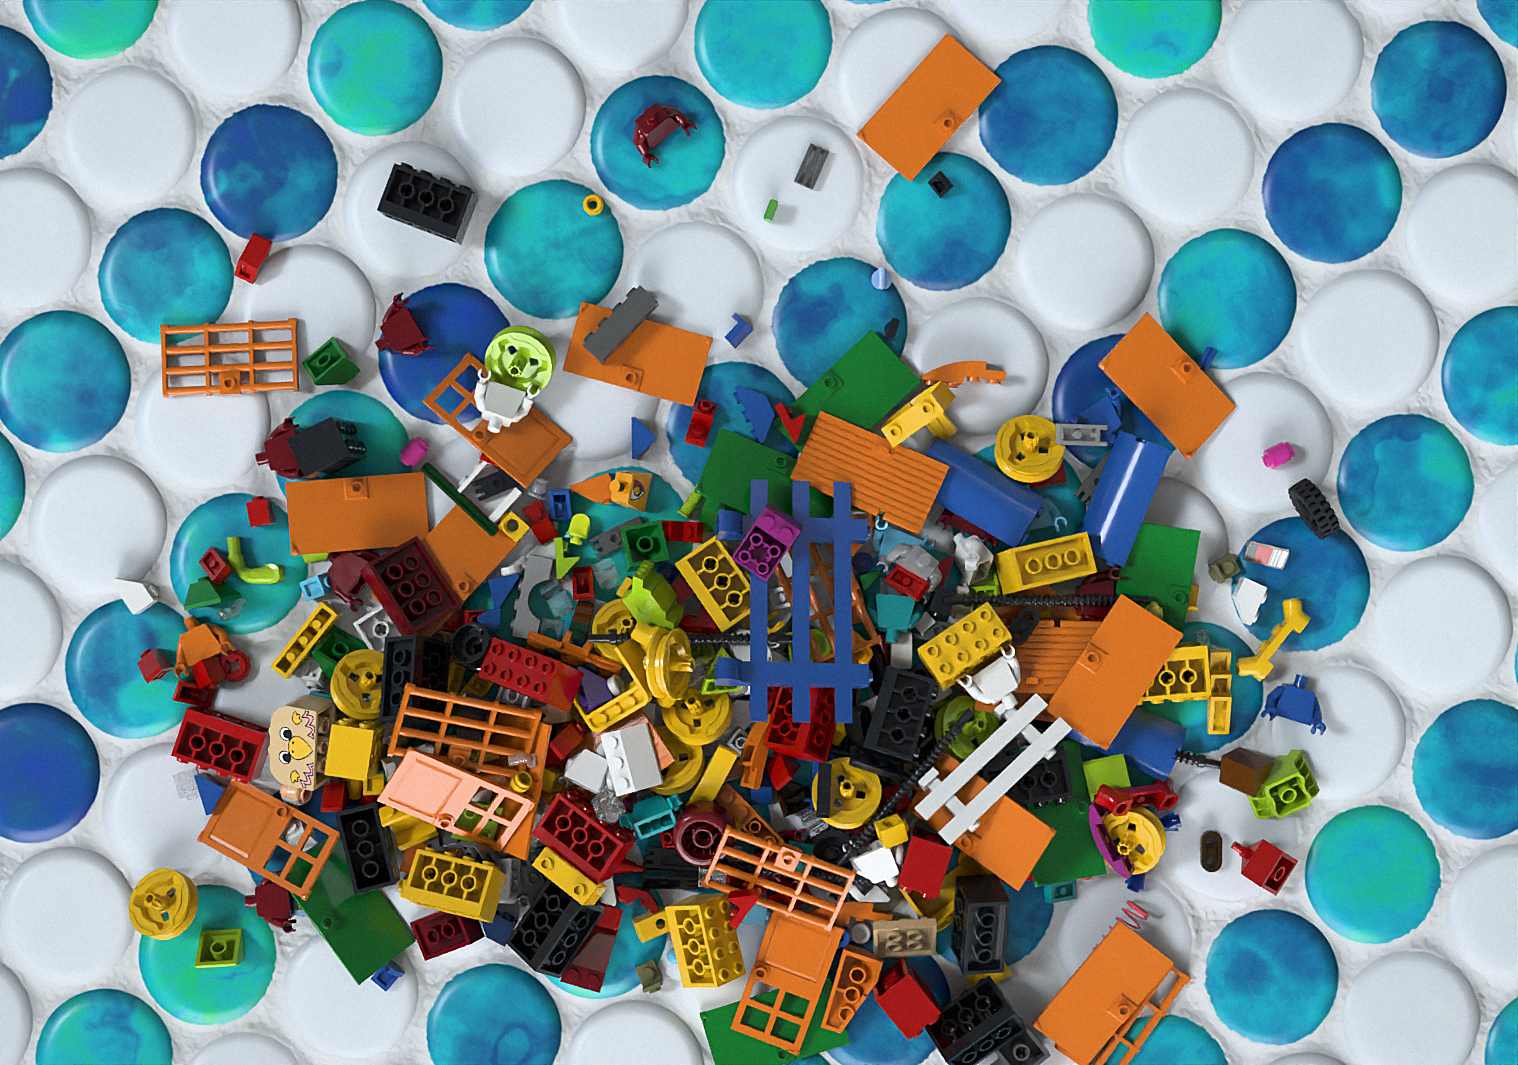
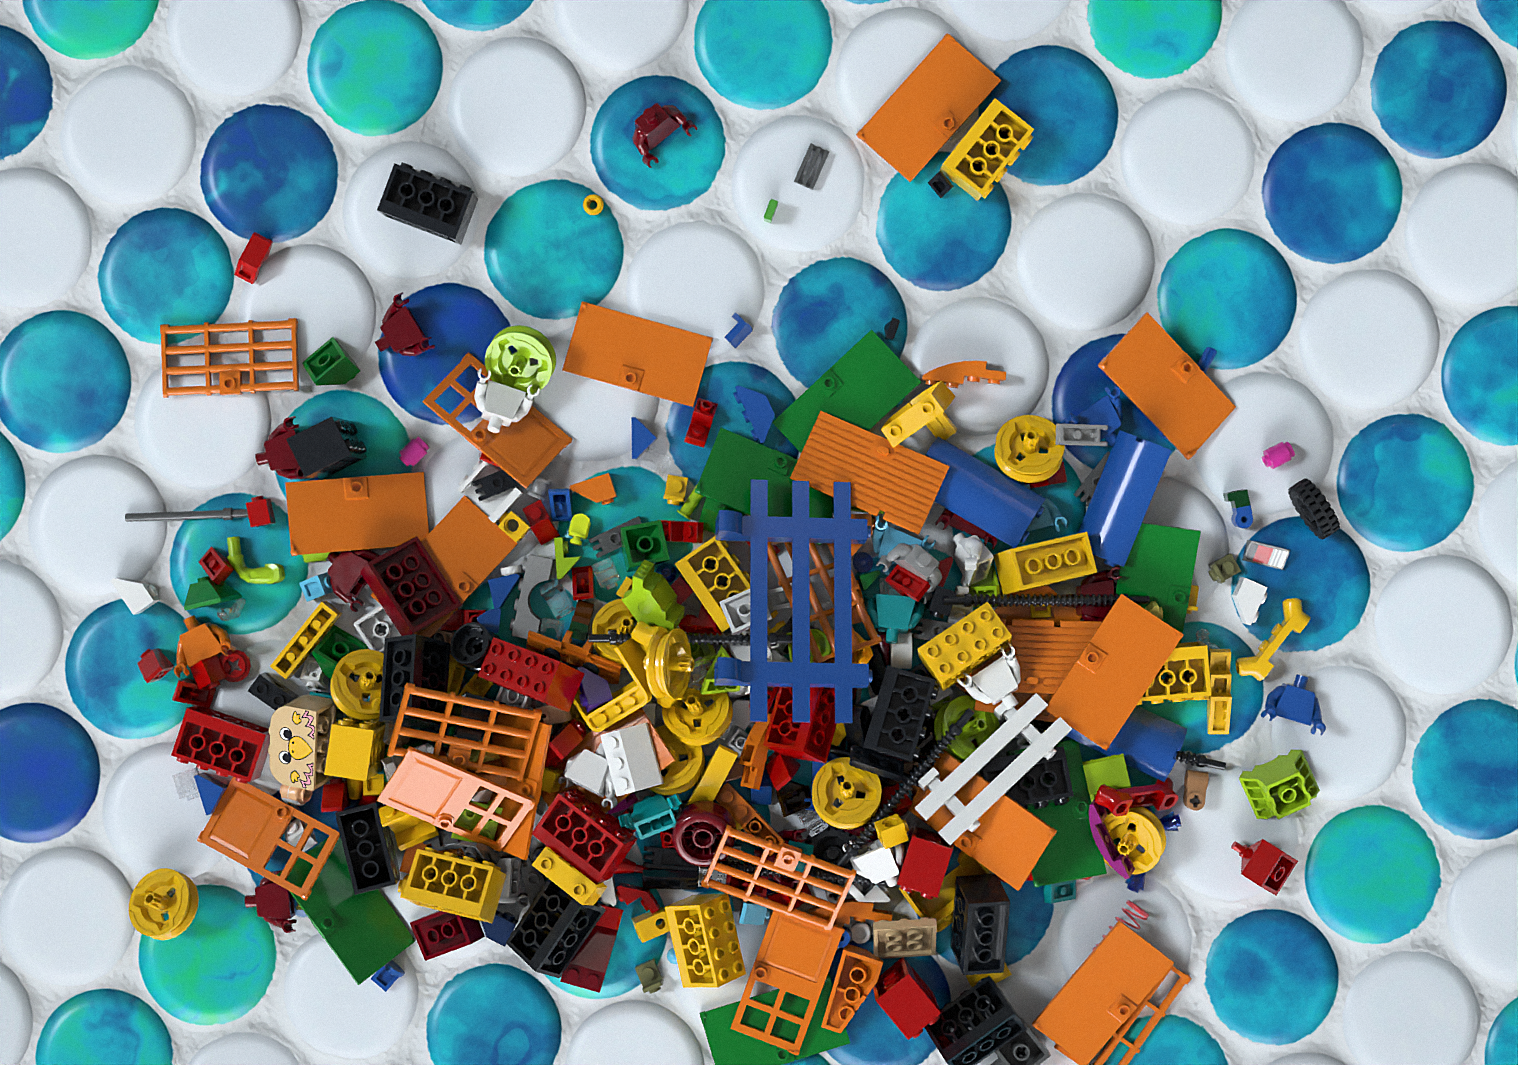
(220, 948): lime slope -> none
(226, 514): none -> dark grey bar
(271, 691): none -> black brick
(463, 502): dark green axle -> none
(520, 758): clear arm -> none
(521, 782): yellow cone -> none
(608, 806): clear brick -> none
(616, 685): white tile -> none
(620, 325): dark grey brick -> none
(631, 489): light orange torso -> none
(675, 489): none -> yellow bracket
(738, 611): none -> white slope
(744, 901): red slope -> none
(767, 541): magenta slope -> none
(793, 427): red slope -> none
(823, 790): black piece -> none
(881, 279): light blue plate -> none
(925, 622): white sticker -> none
(984, 137): none -> yellow brick
(1024, 627): black plate -> none
(1195, 784): none -> medium nougat piece
(1211, 850): dark brown plate -> none
(1241, 508): none -> leg
(1244, 771): reddish brown slope -> none

